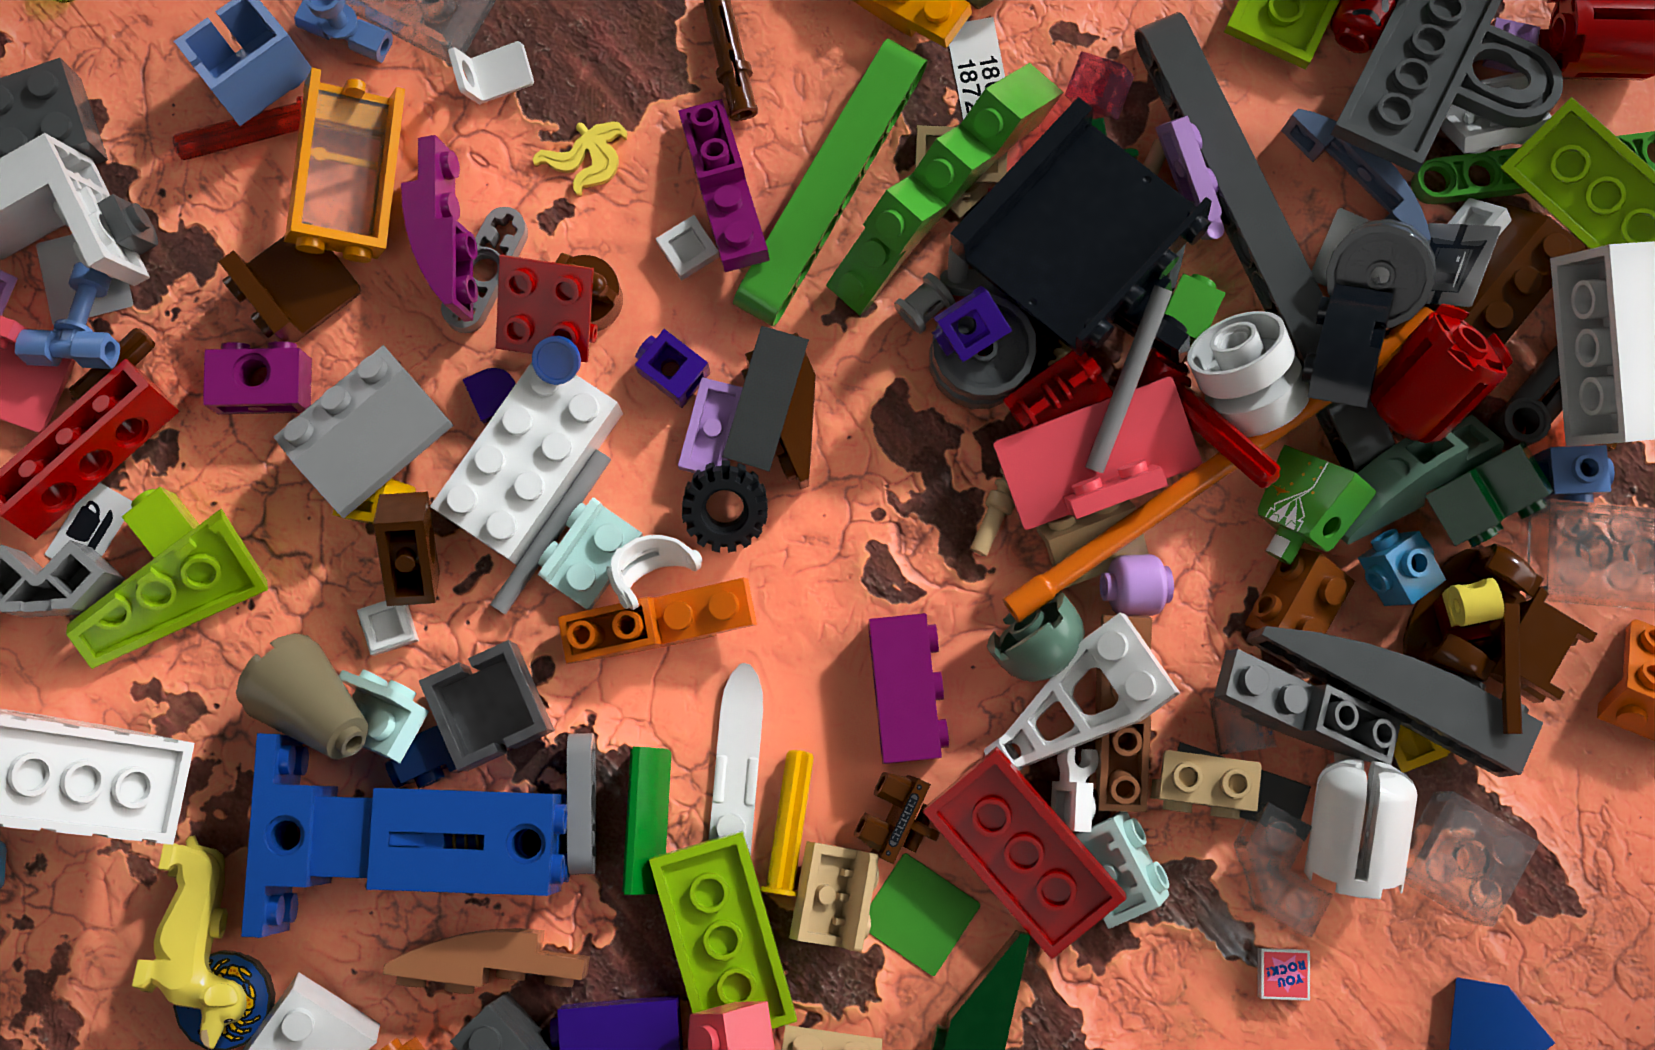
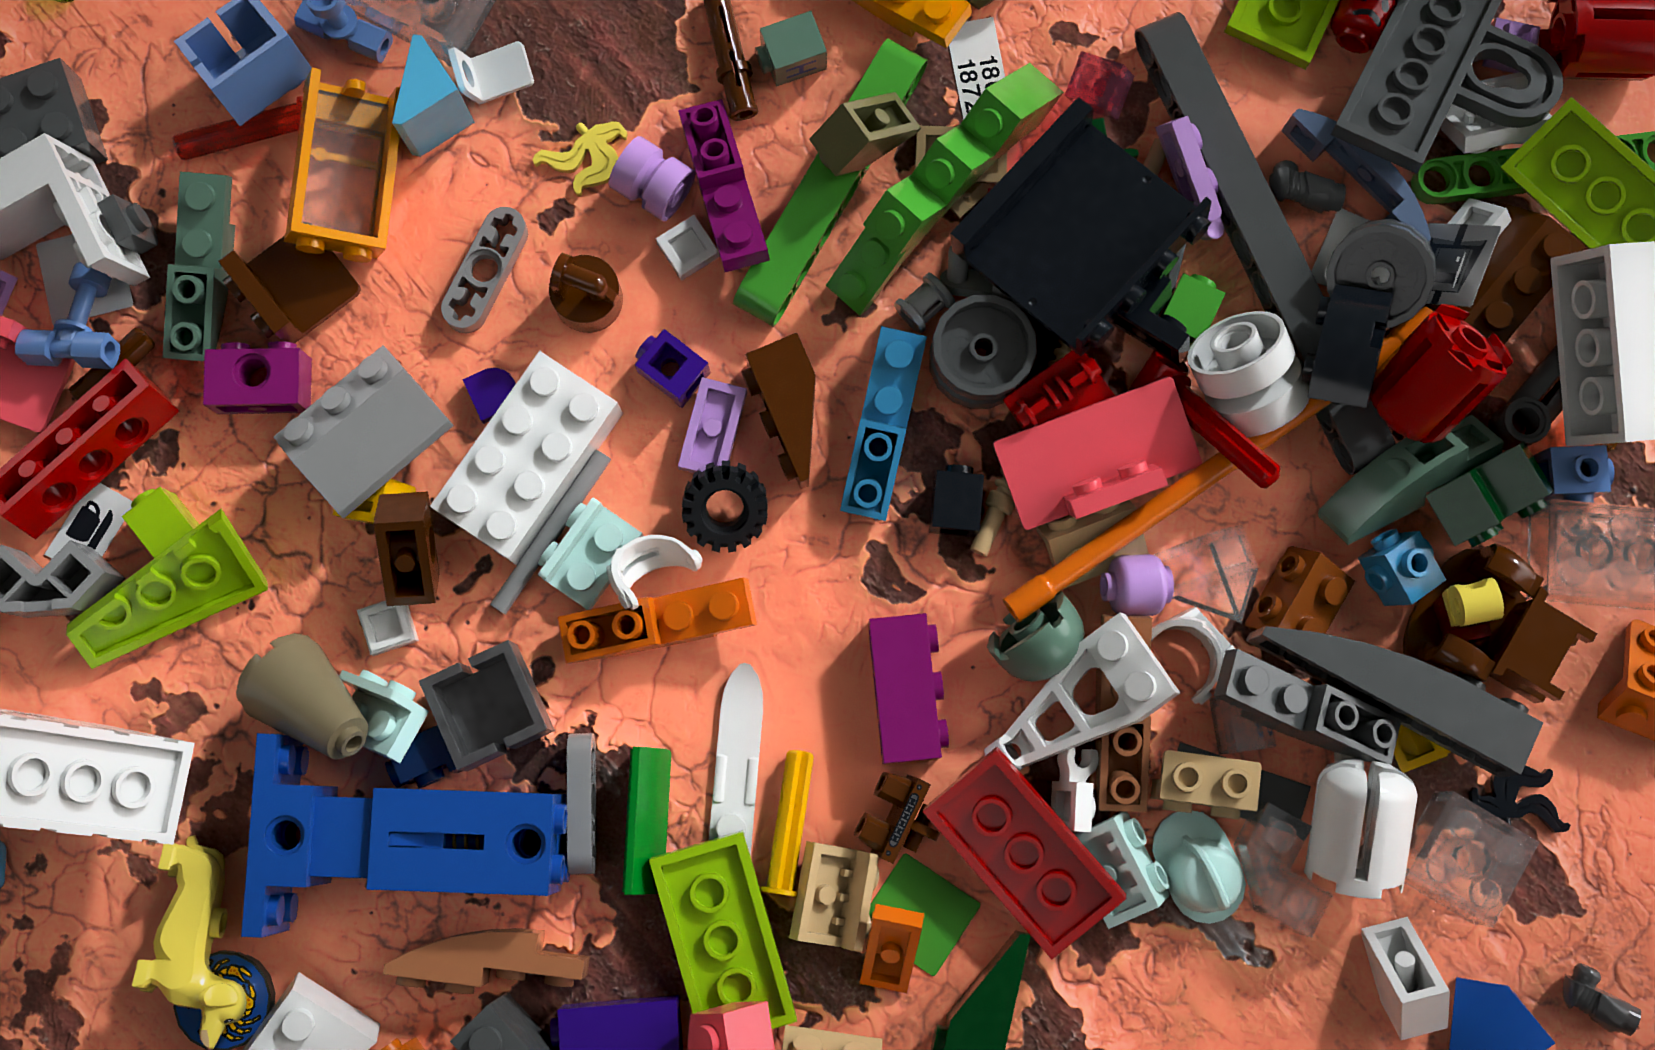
(194, 283): none -> sand green slope
(428, 102): none -> medium azure slope
(436, 237): magenta slope -> none
(541, 302): red hinge -> none
(556, 360): blue piece -> none
(646, 175): none -> lavender wheel
(765, 398): dark grey sticker -> none
(791, 49): none -> sand green brick
(863, 132): none -> olive slope
(883, 423): none -> dark azure slope
(891, 948): none -> orange slope
(956, 501): none -> black brick
(988, 325): dark purple brick -> none
(1128, 379): light grey bar -> none
(1199, 866): none -> light aqua piece
(1214, 571): none -> clear slope
(1214, 642): none -> white helmet
(1283, 974): tile -> none
(1306, 188): none -> dark grey arm
(1311, 503): bright green torso -> none
(1406, 979): none -> white slope
(1505, 793): none -> black piece
(1511, 669): reddish brown piece -> none
(1602, 1007): none -> dark grey arm

